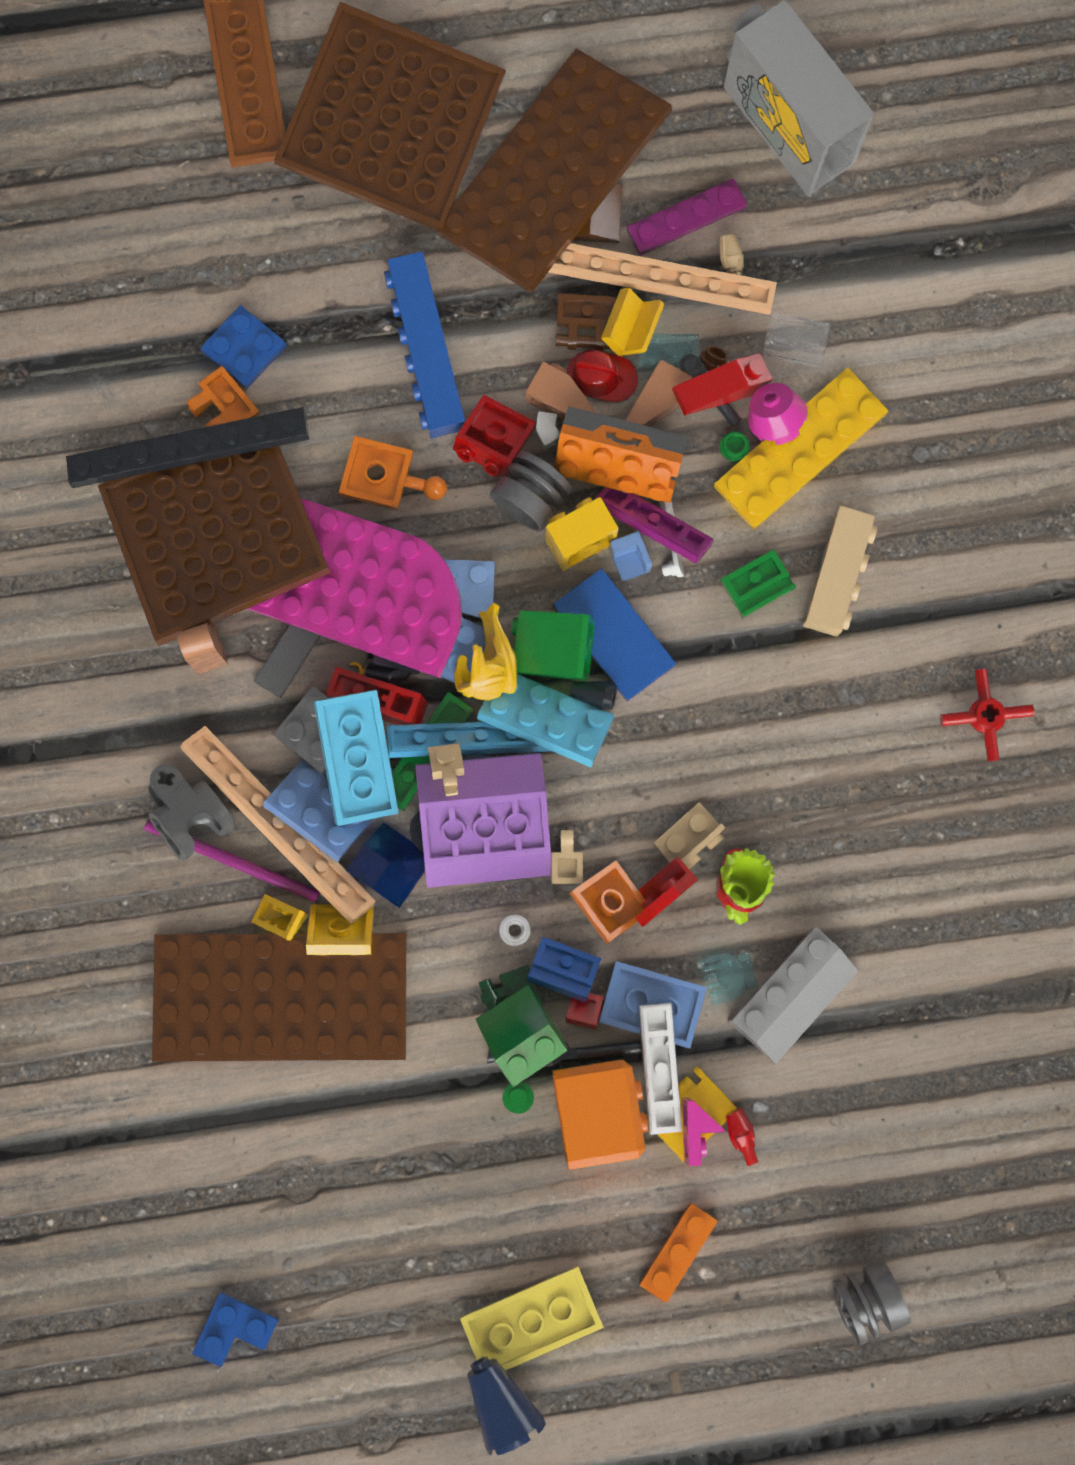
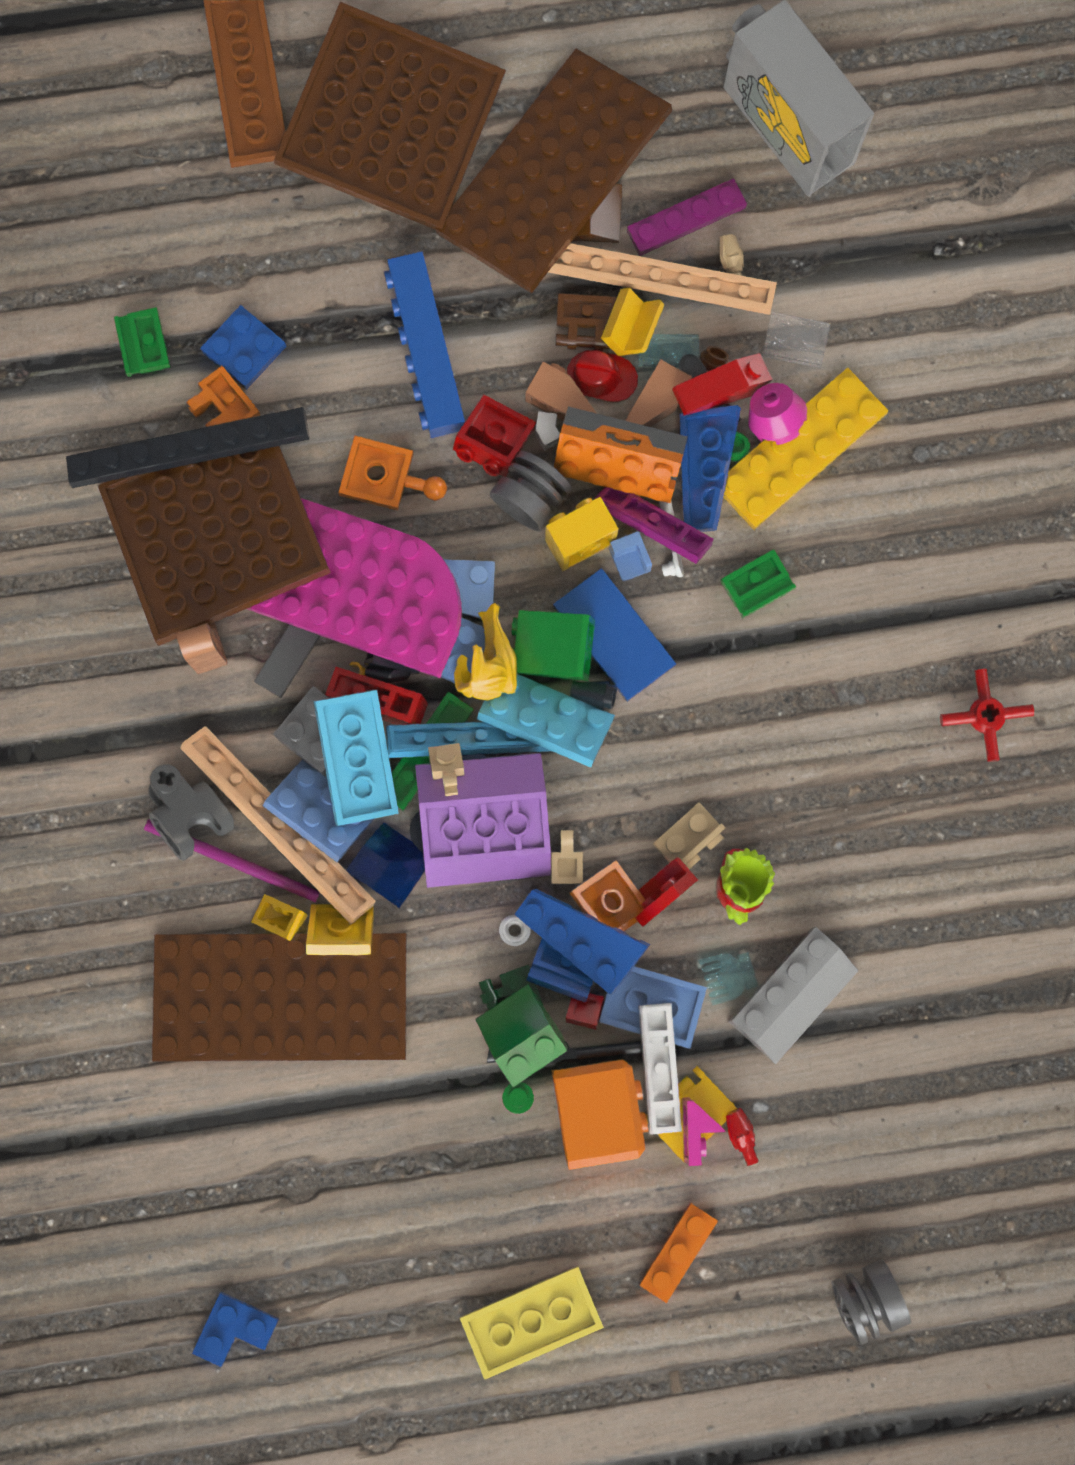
(142, 342): none -> green plate
(501, 1407): dark blue cone -> none
(592, 946): none -> blue wing
(706, 463): none -> blue wing
(839, 571): tan brick -> none

